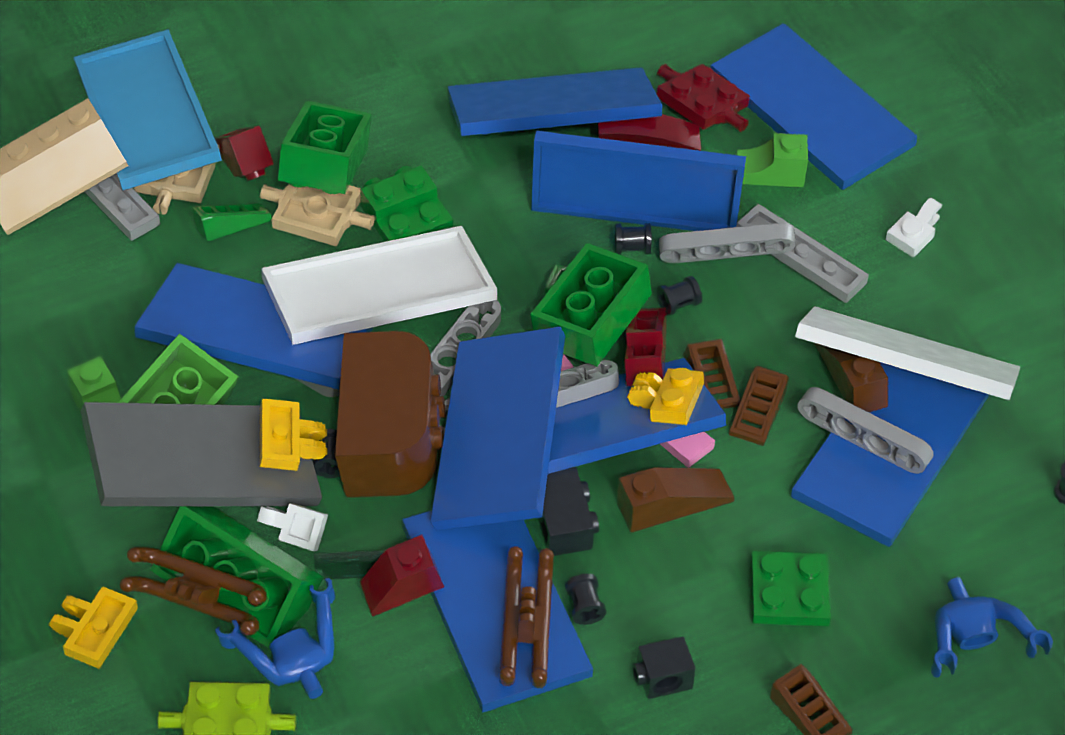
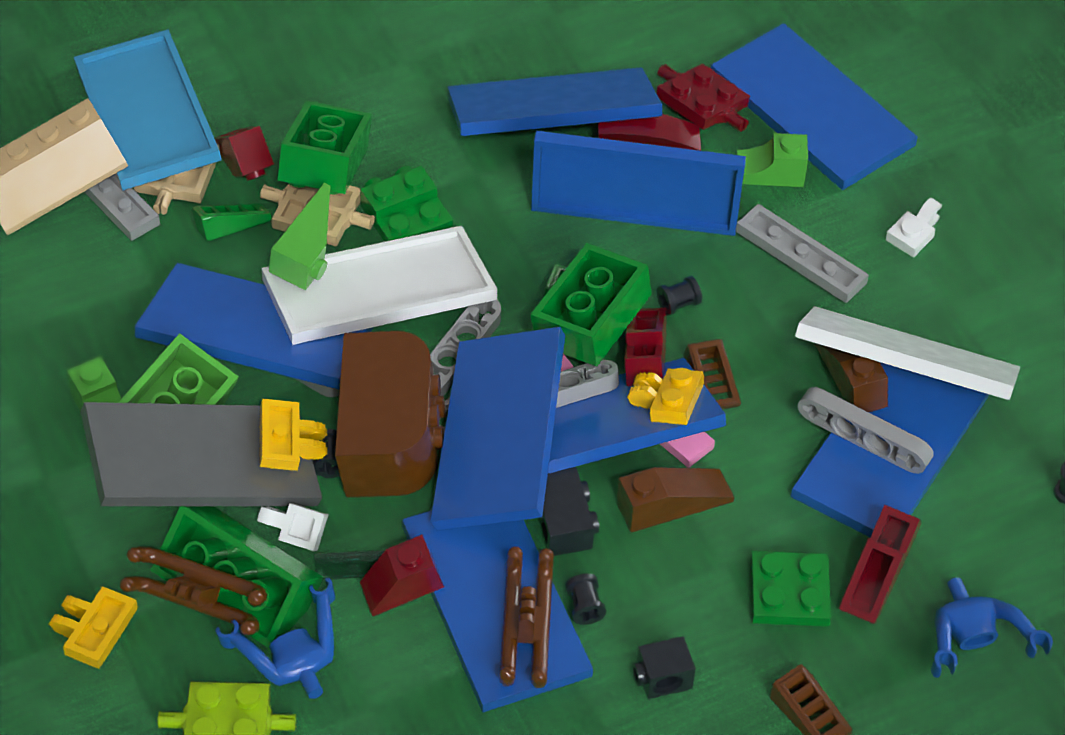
(302, 248): none -> bright green slope
(633, 238): black bush -> none
(727, 243): light grey beam -> none
(767, 385): reddish brown slope -> none
(880, 564): none -> dark red slope

